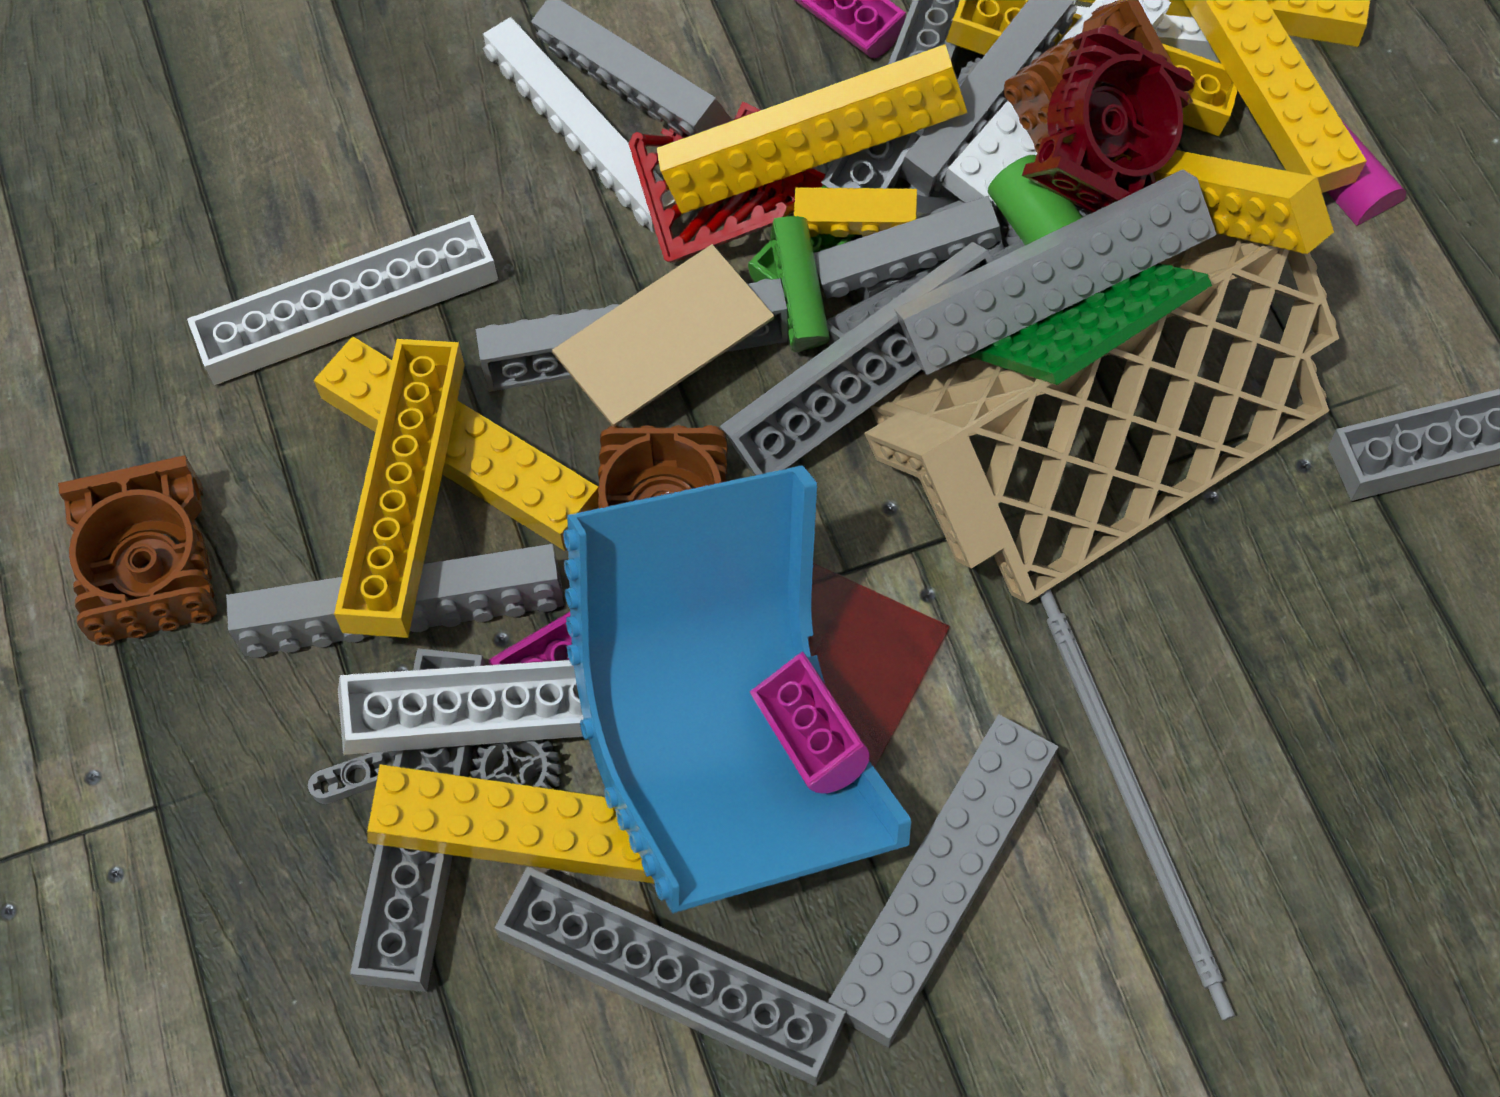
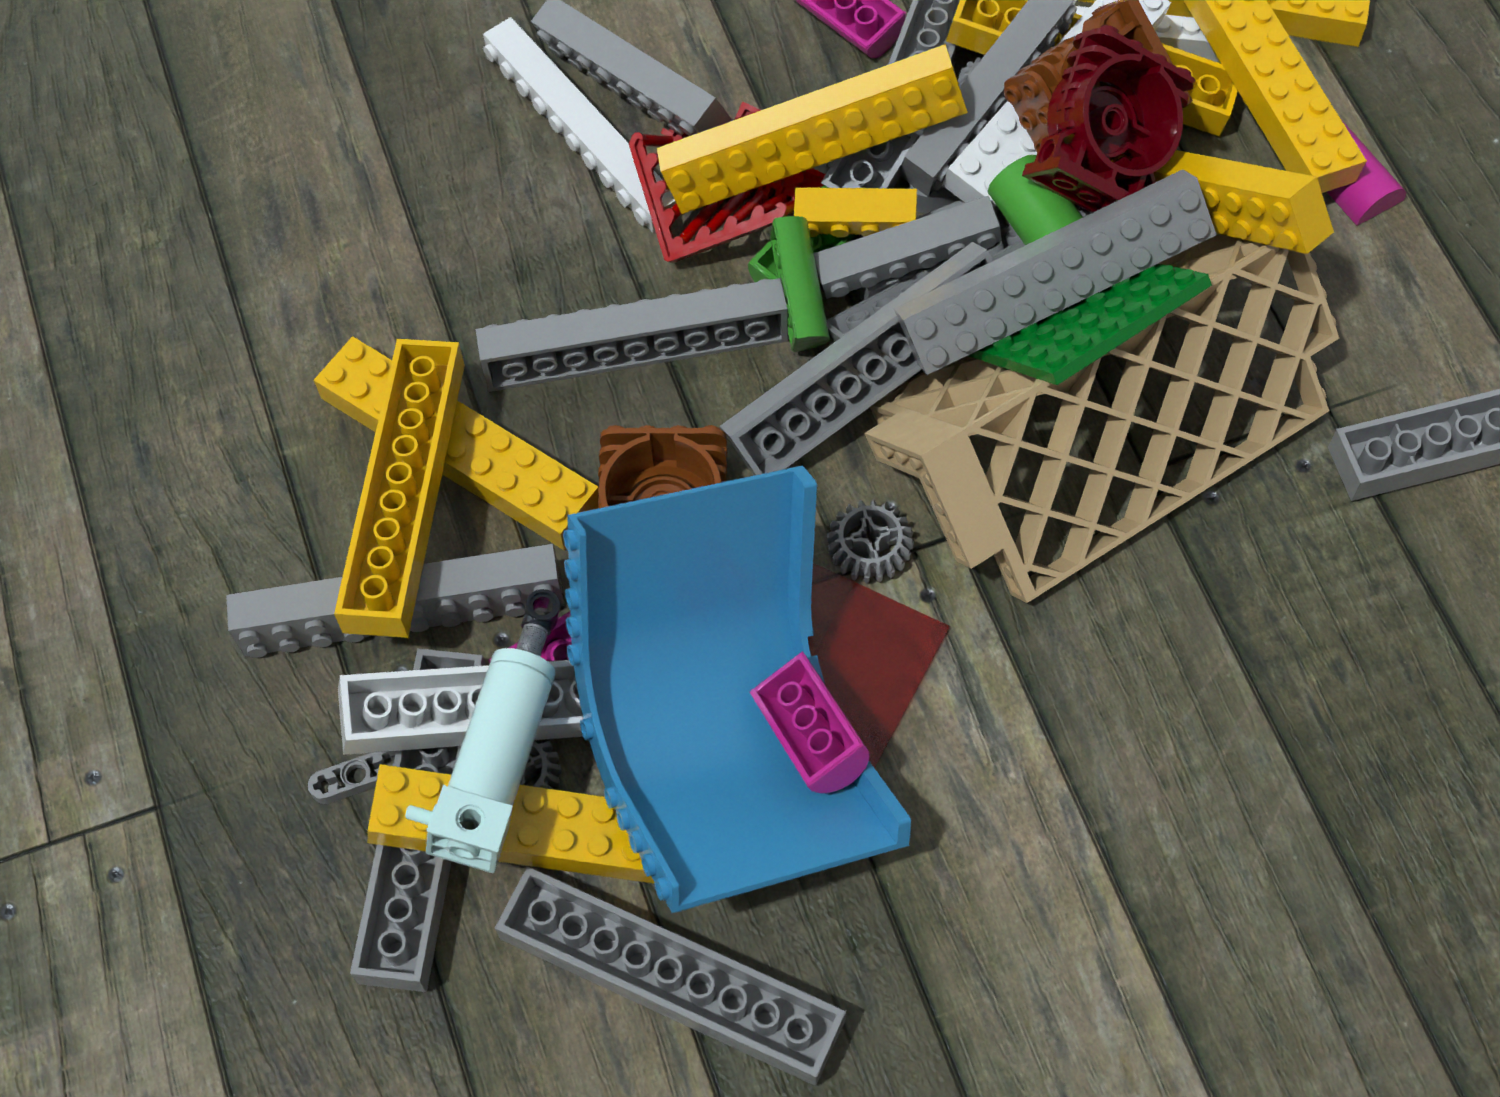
(117, 530): dark orange brick -> none
(342, 299): white brick -> none
(478, 802): none -> light aqua piece
(662, 335): tan piece -> none
(893, 531): none -> light grey gear
(942, 880): light grey brick -> none
(1137, 807): light grey axle -> none

